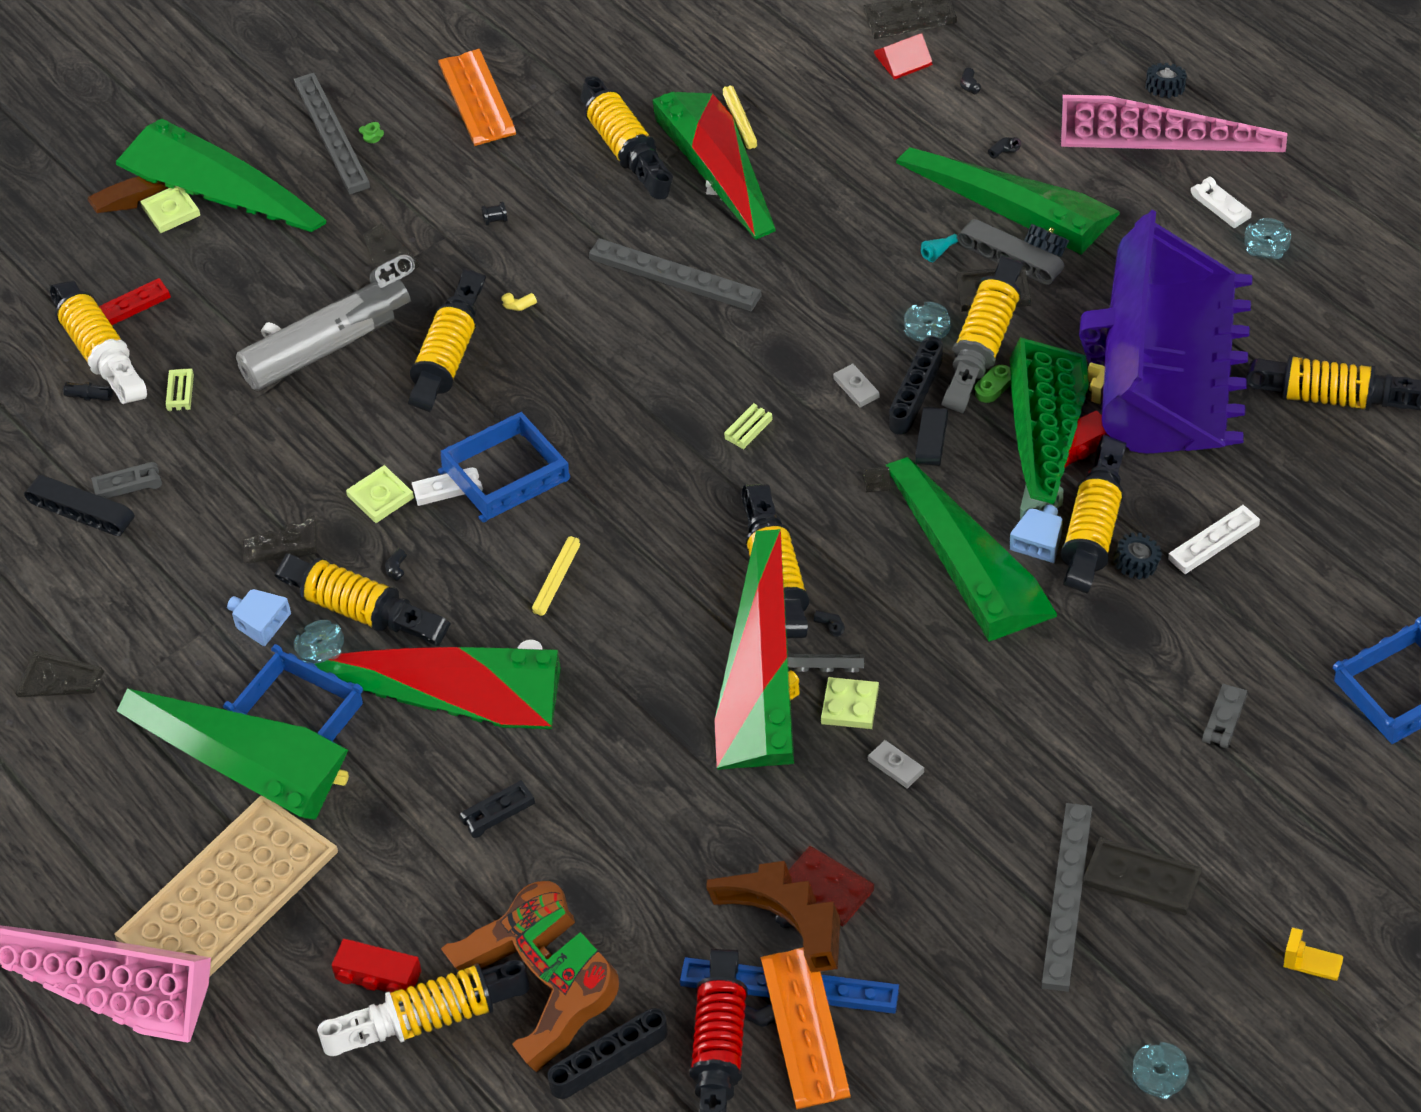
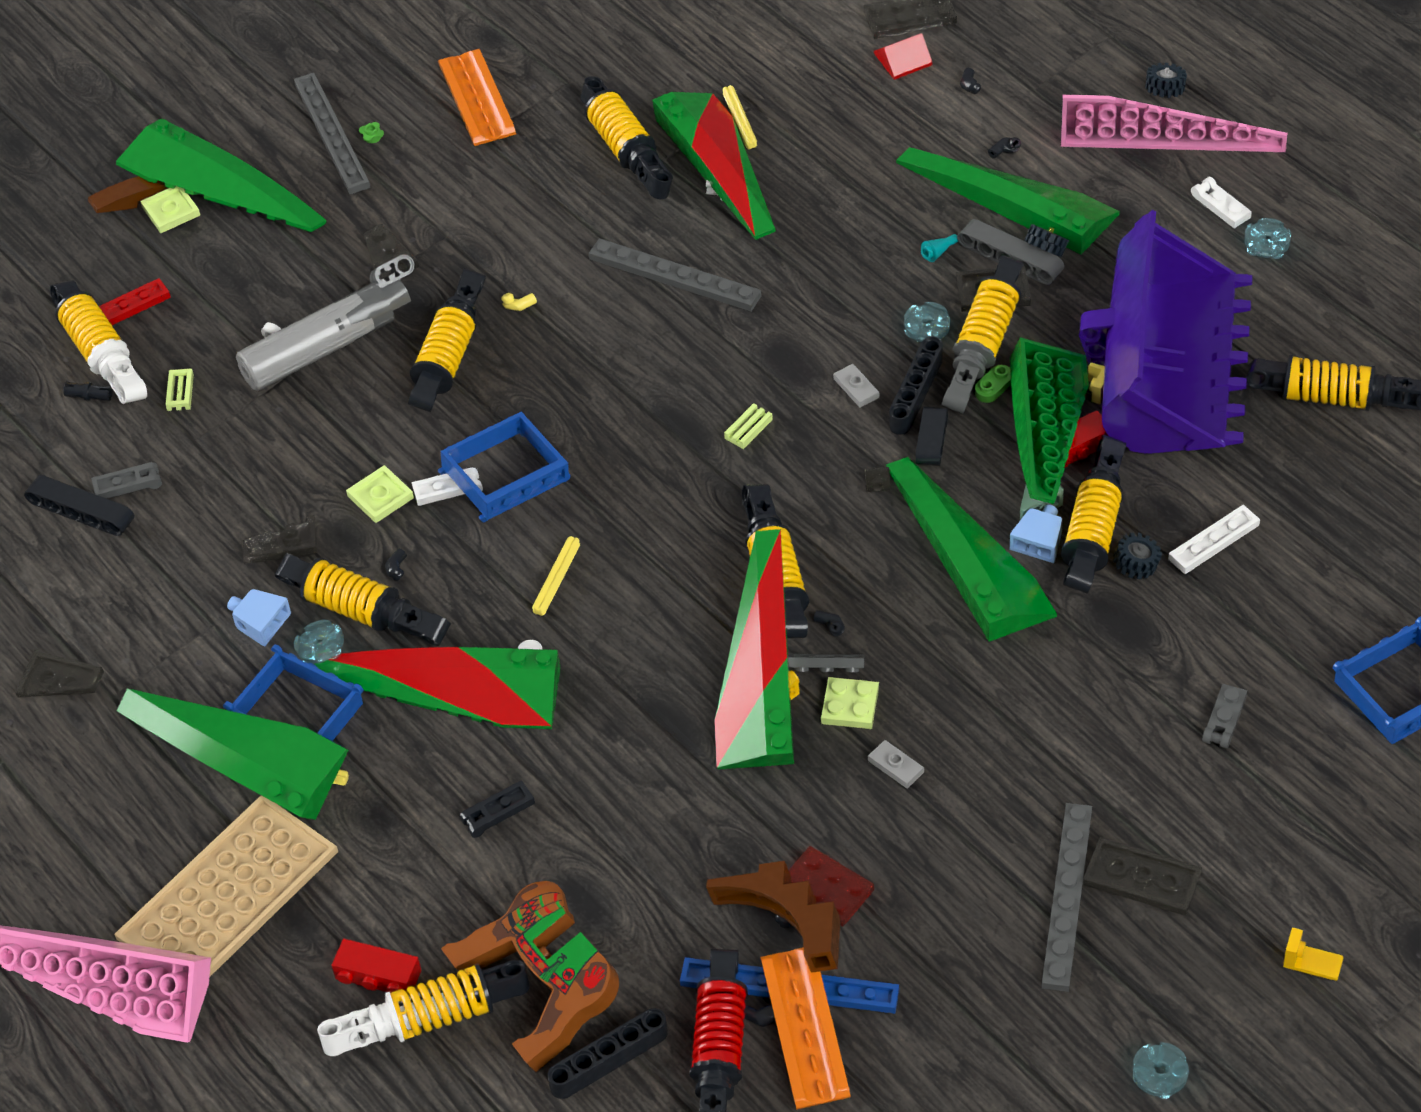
(494, 213): black bush -> none

